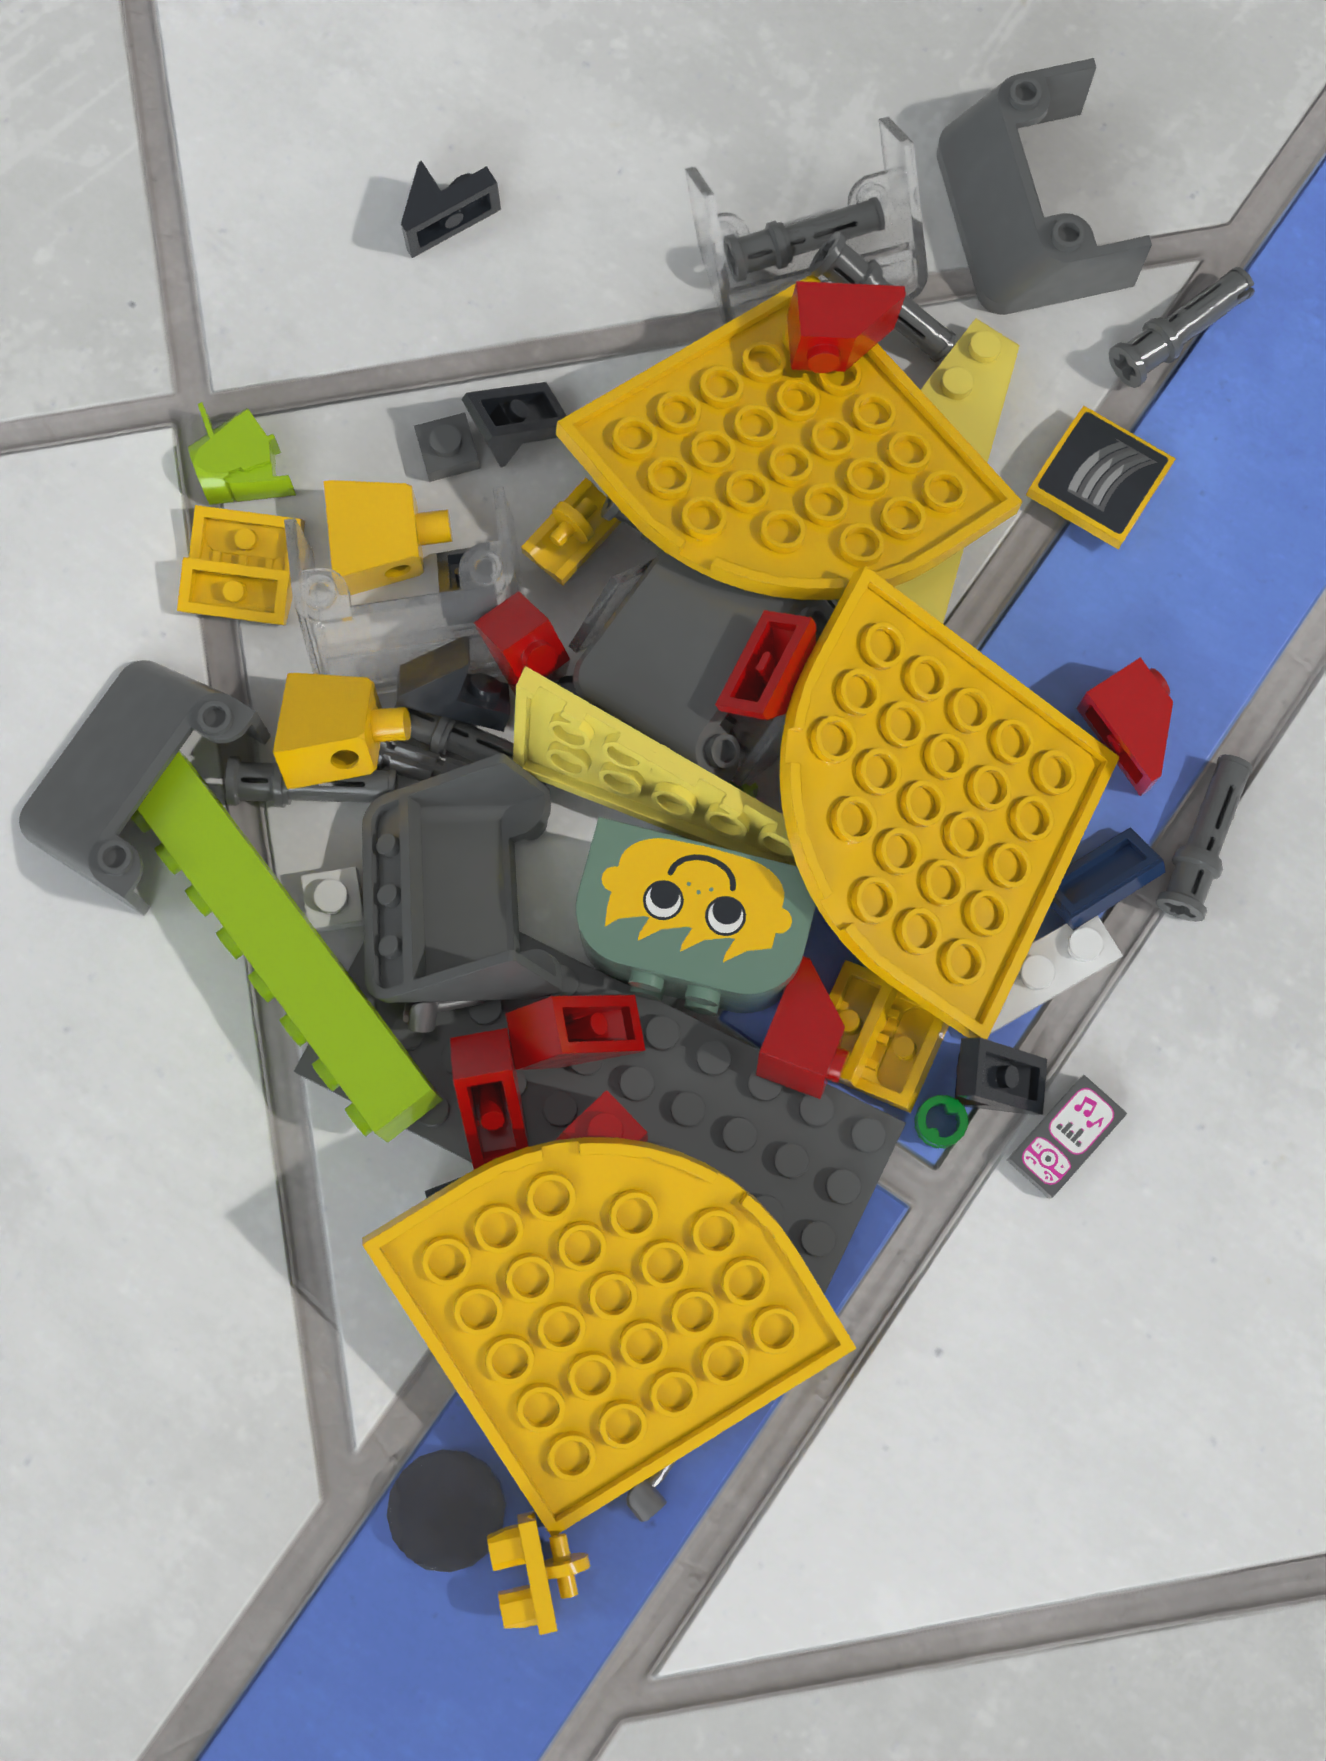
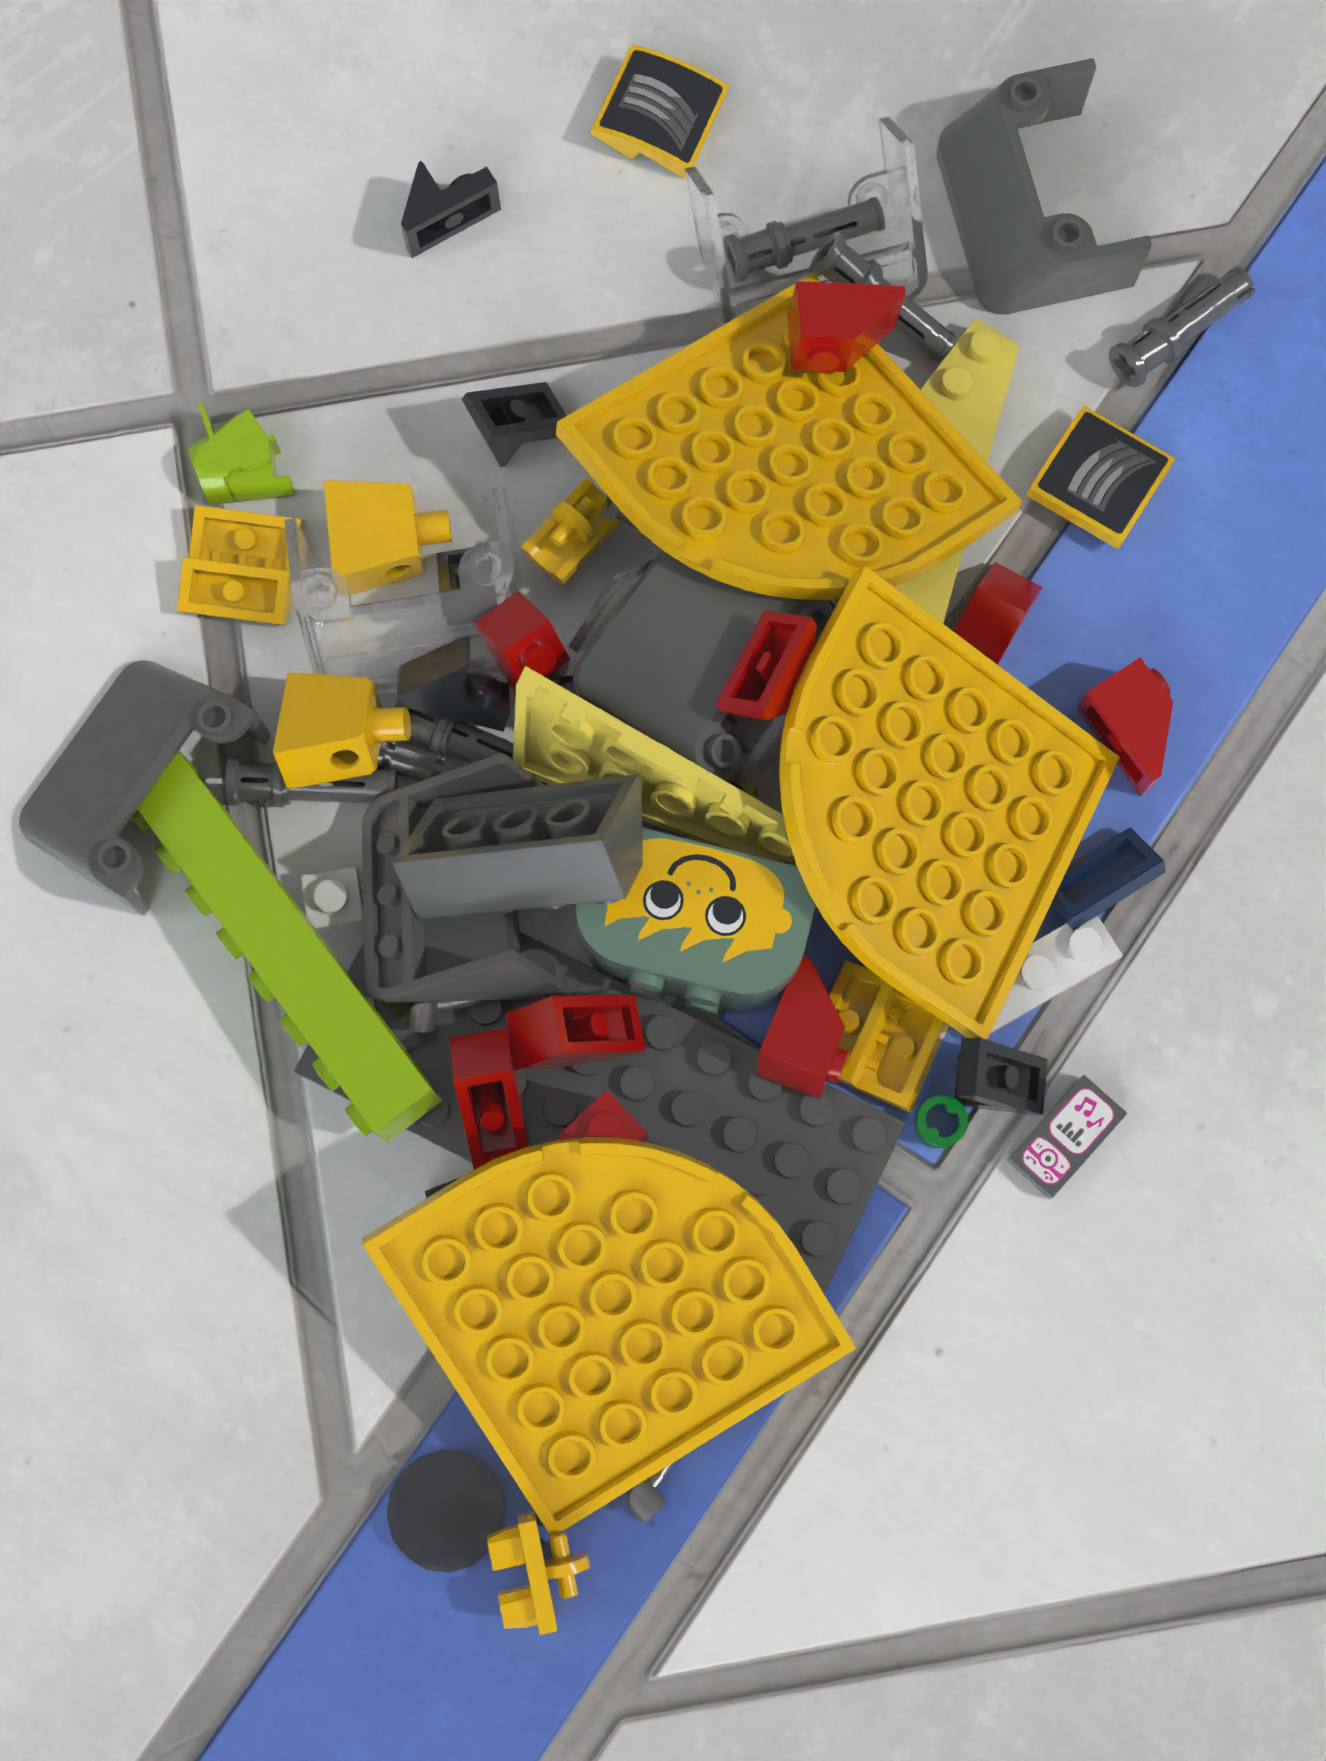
(447, 447): dark grey plate -> none
(525, 849): none -> dark grey slope
(659, 109): none -> slope
(997, 611): none -> red slope
(1199, 859): dark grey pin -> none

